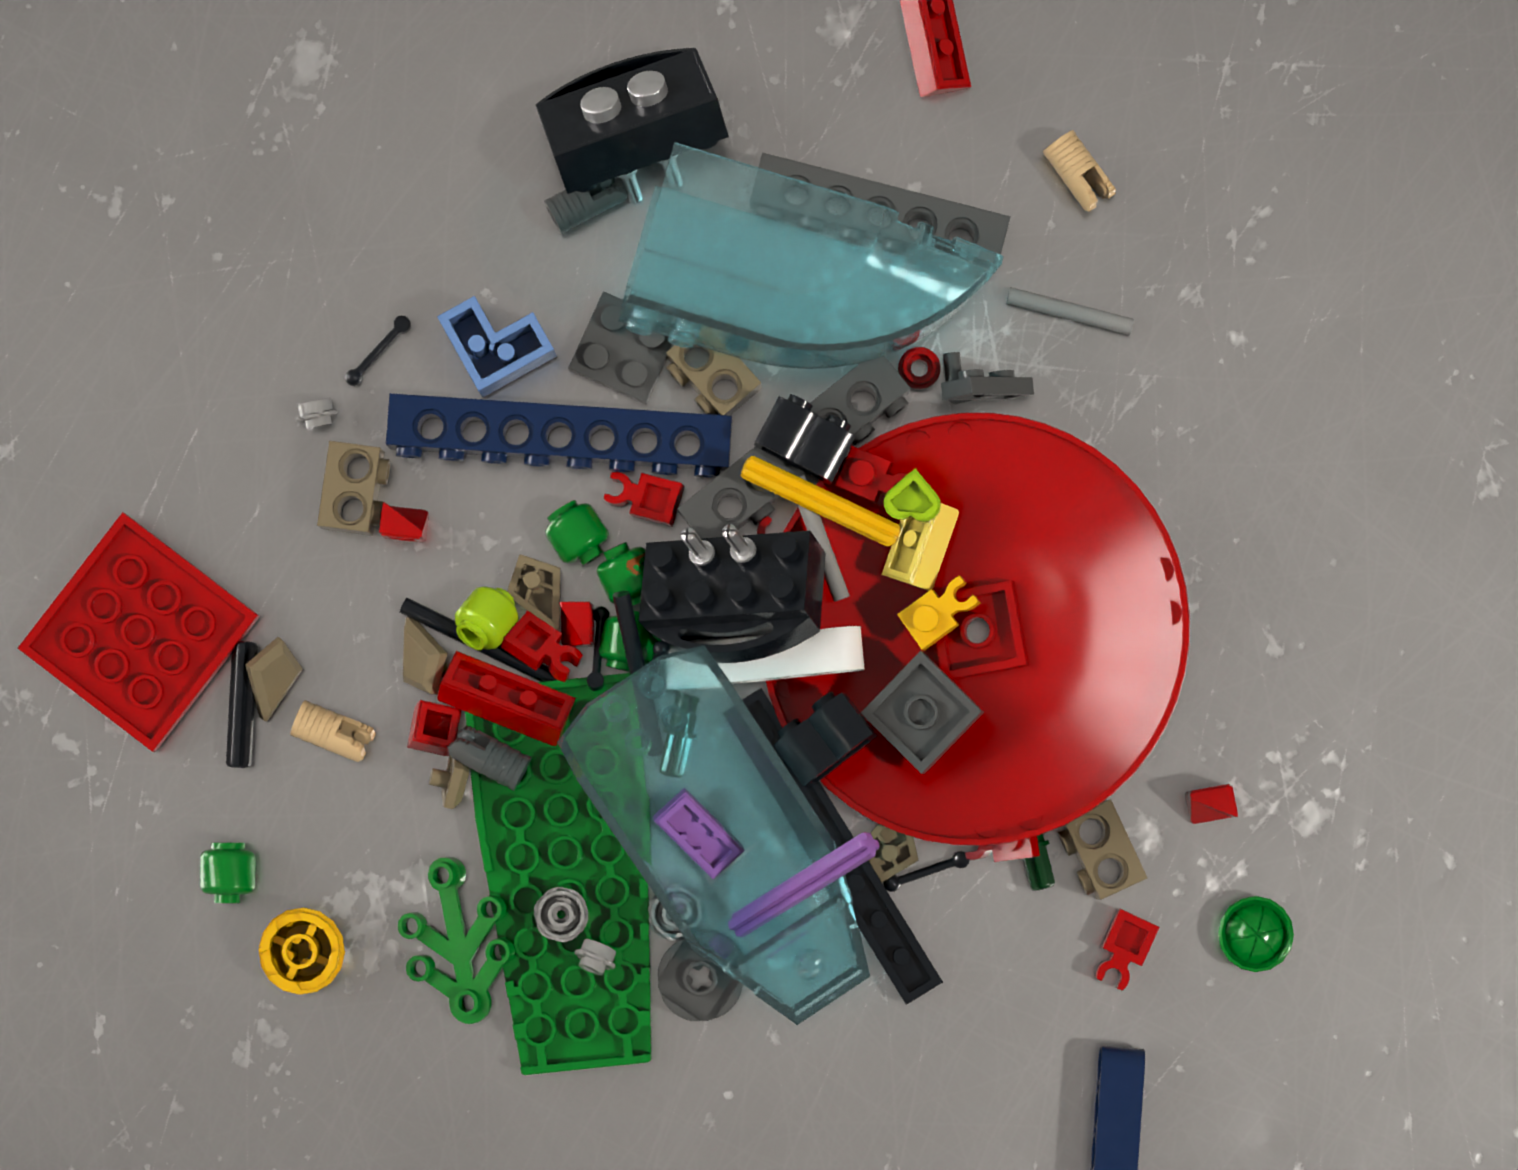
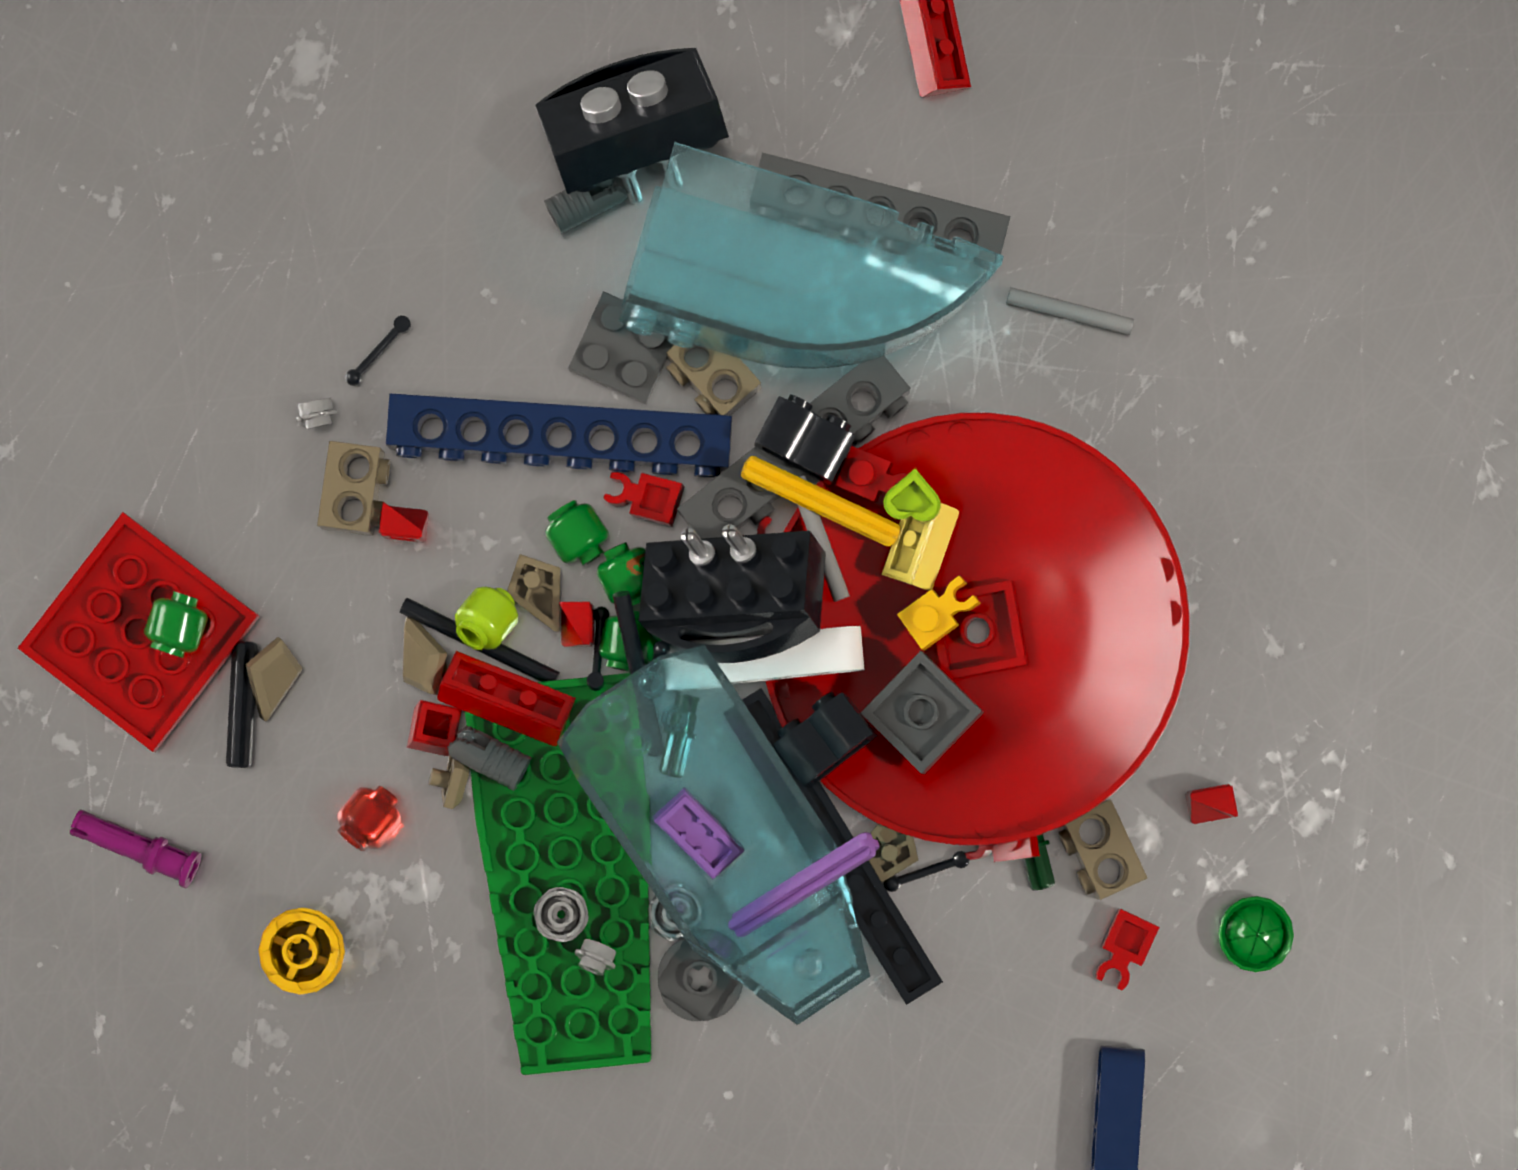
(153, 853): none -> magenta pin
(175, 624): none -> green head
(227, 872): green head -> none
(332, 731): tan hinge -> none
(368, 818): none -> clear red head
(458, 947): green plant -> none
(491, 356): medium blue brick -> none
(538, 643): red plate -> none
(924, 355): red plate -> none
(972, 385): dark grey plate -> none
(1072, 163): tan hinge -> none

